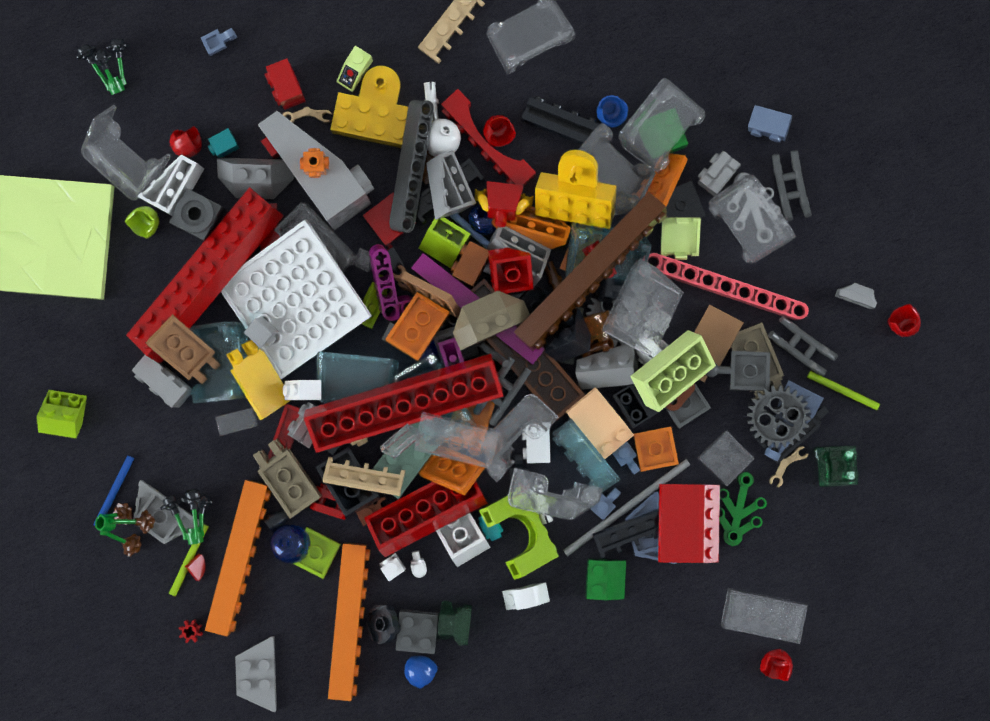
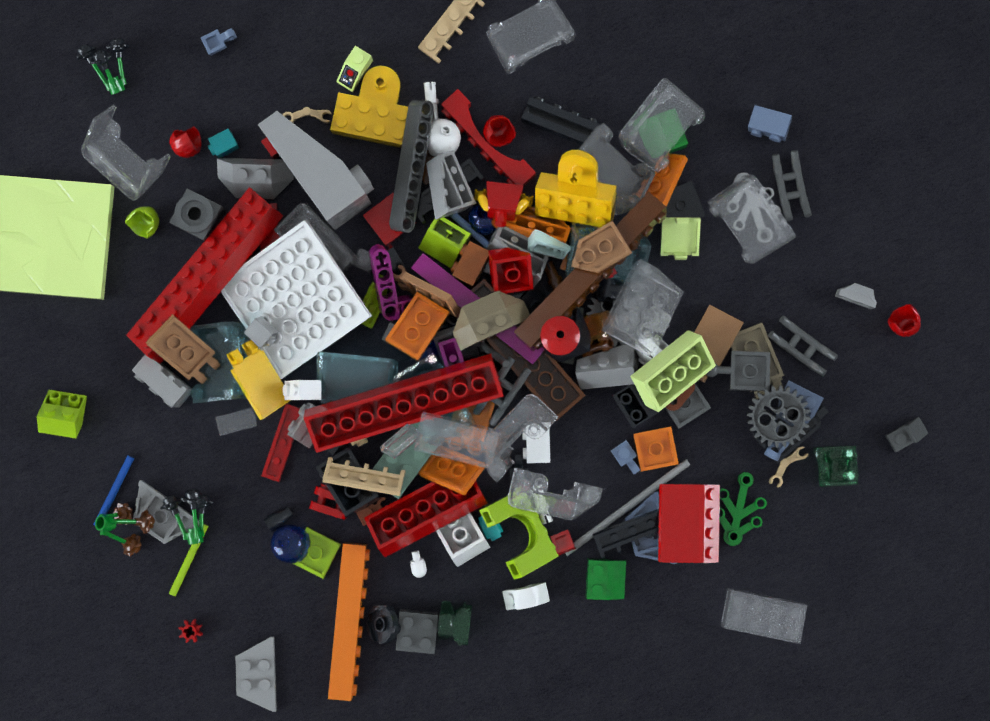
(172, 184): white wedge -> none
(196, 567): tile -> none
(237, 558): orange brick -> none
(283, 80): red brick -> none
(286, 479): dark tan tile -> none
(319, 168): orange brick -> none
(392, 567): white brick -> none
(420, 670): blue hair -> none
(547, 245): none -> light aqua slope
(557, 345): none -> red dish
(563, 542): none -> red tile
(585, 455): clear light blue slope -> none
(600, 249): none -> medium nougat tile
(600, 423): light nougat slope -> none
(605, 505): sand blue plate -> none
(612, 111): blue hair -> none
(719, 173): light grey brick -> none
(725, 458): clear brick -> none
(735, 286): coral beam -> none
(777, 665): red hair -> none
(843, 390): lime bar -> none
(907, 434): none -> dark grey slope

